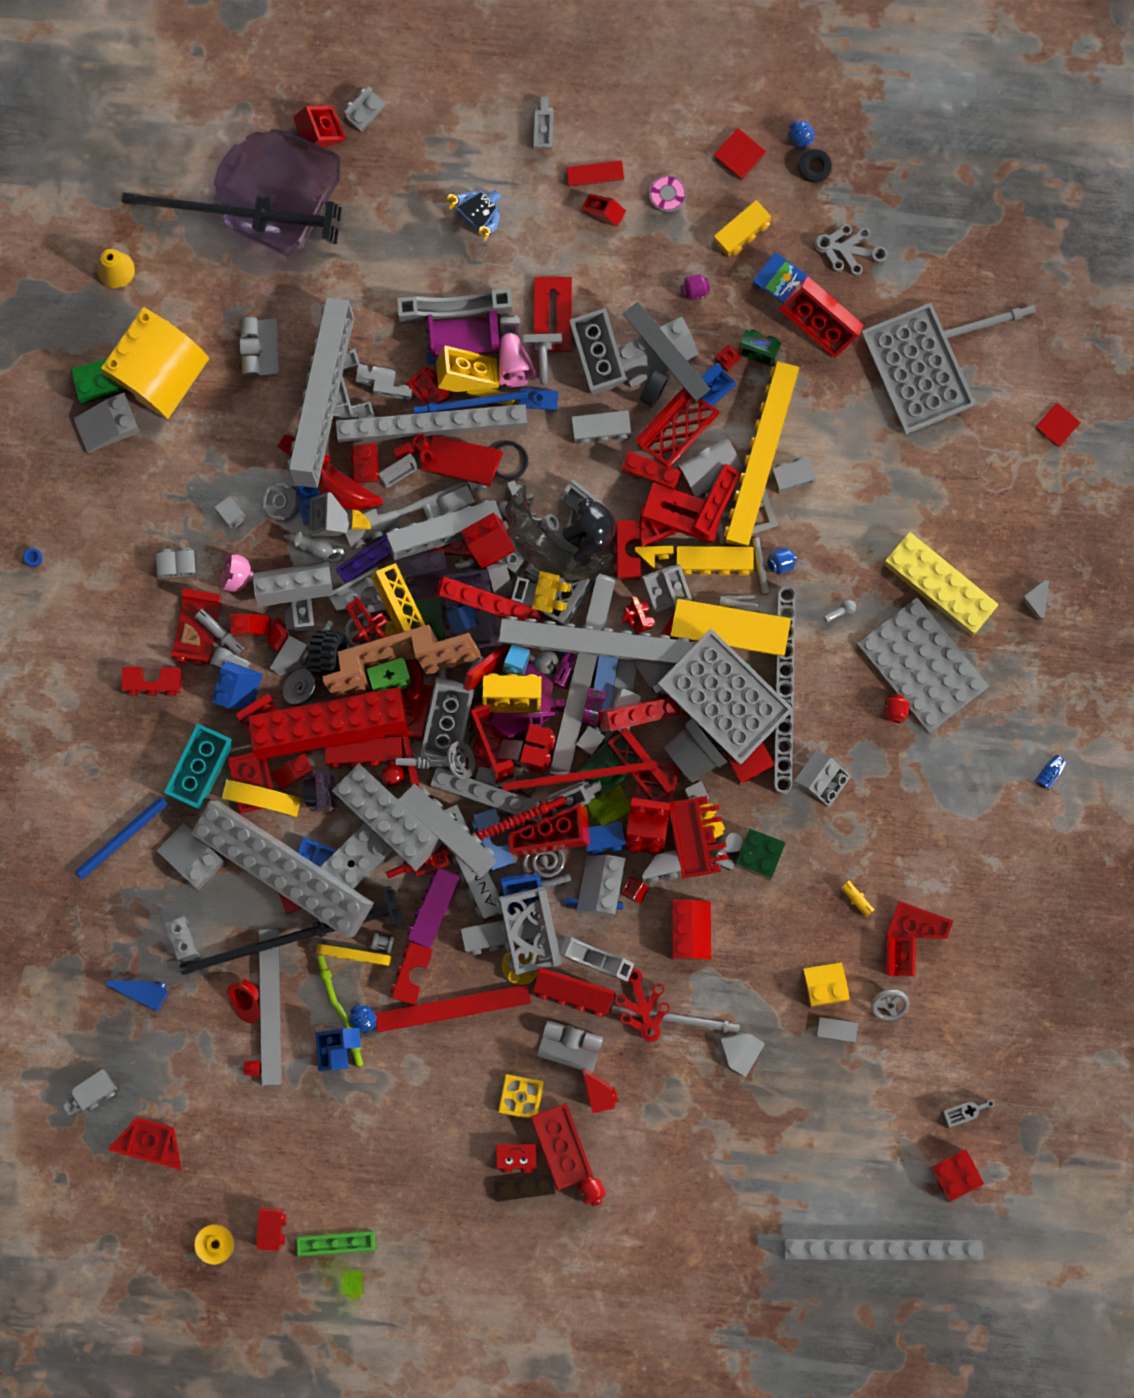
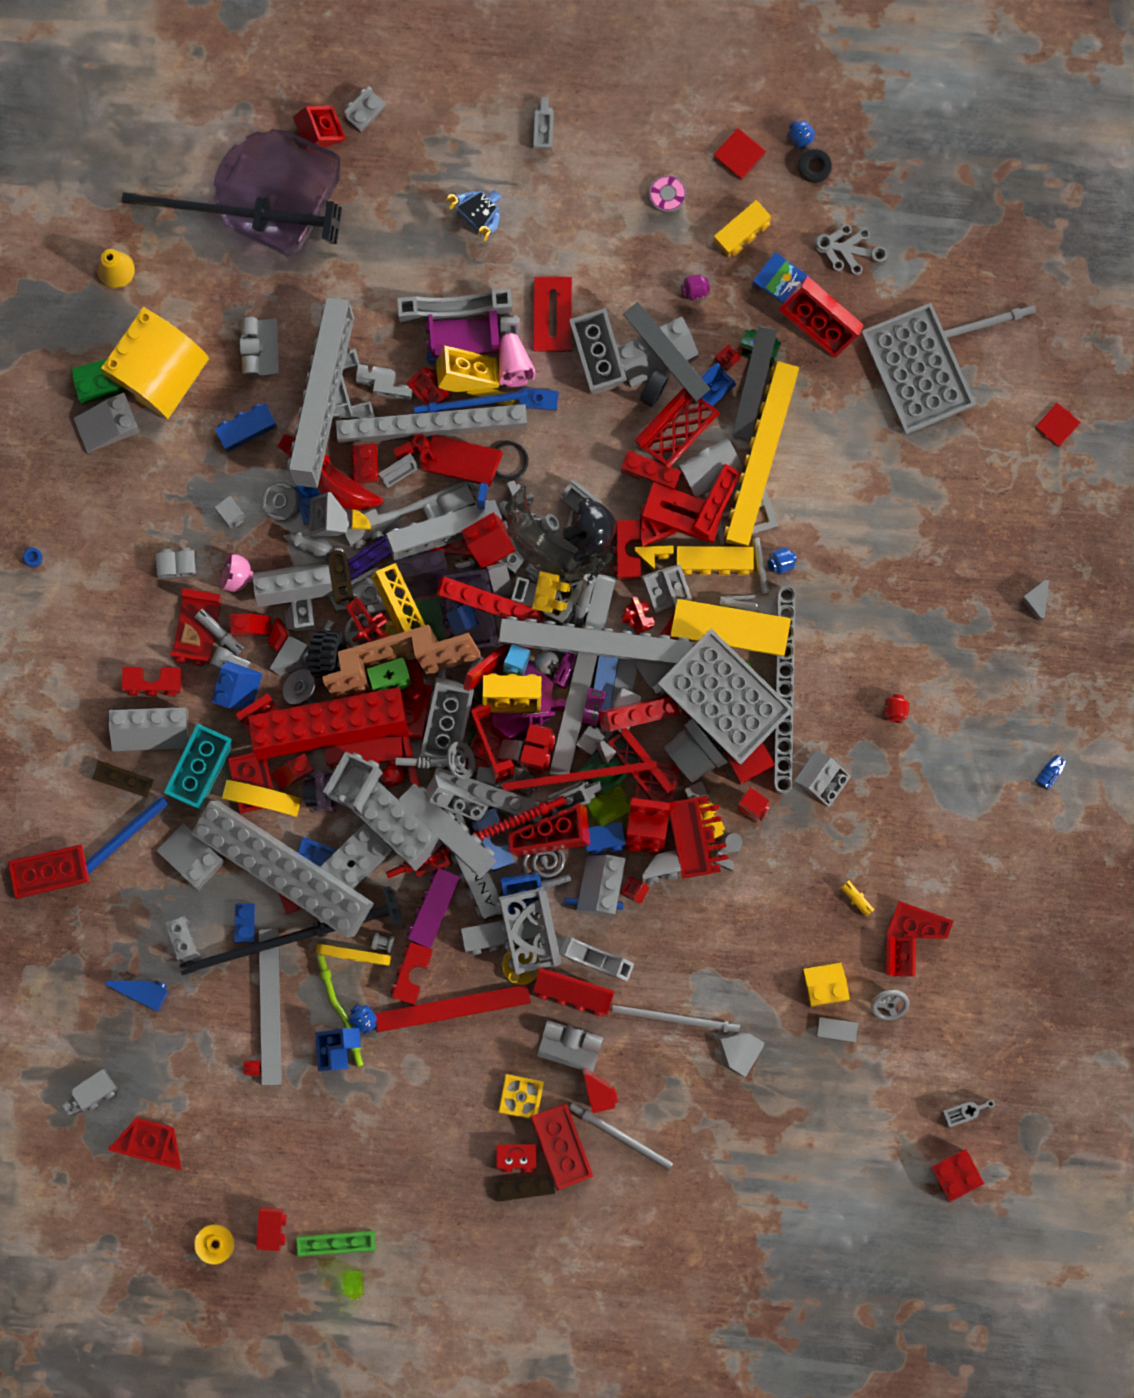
(48, 871): none -> red tile
(123, 779): none -> dark brown plate
(149, 729): none -> light grey slope
(244, 923): none -> blue plate
(244, 1000): red piece -> none
(245, 427): none -> blue brick
(340, 576): none -> dark brown plate
(352, 781): none -> light grey window
(454, 798): none -> light grey slope
(482, 496): none -> blue tile
(542, 343): light grey tile -> none
(582, 605): none -> light grey pin
(588, 1116): none -> light grey bar
(591, 1191): red head -> none
(595, 173): red tile -> none
(601, 427): light grey brick -> none
(604, 209): red slope -> none
(605, 751): none -> light grey slope
(643, 1009): red plant -> none
(691, 930): red slope -> none
(754, 382): none -> dark grey tile
(754, 805): none -> red arch
(760, 854): dark green brick -> none
(793, 475): light grey brick -> none
(848, 607): light grey bar -> none
(883, 1249): light grey brick -> none
(923, 665): light grey plate -> none
(941, 584): light yellow brick -> none

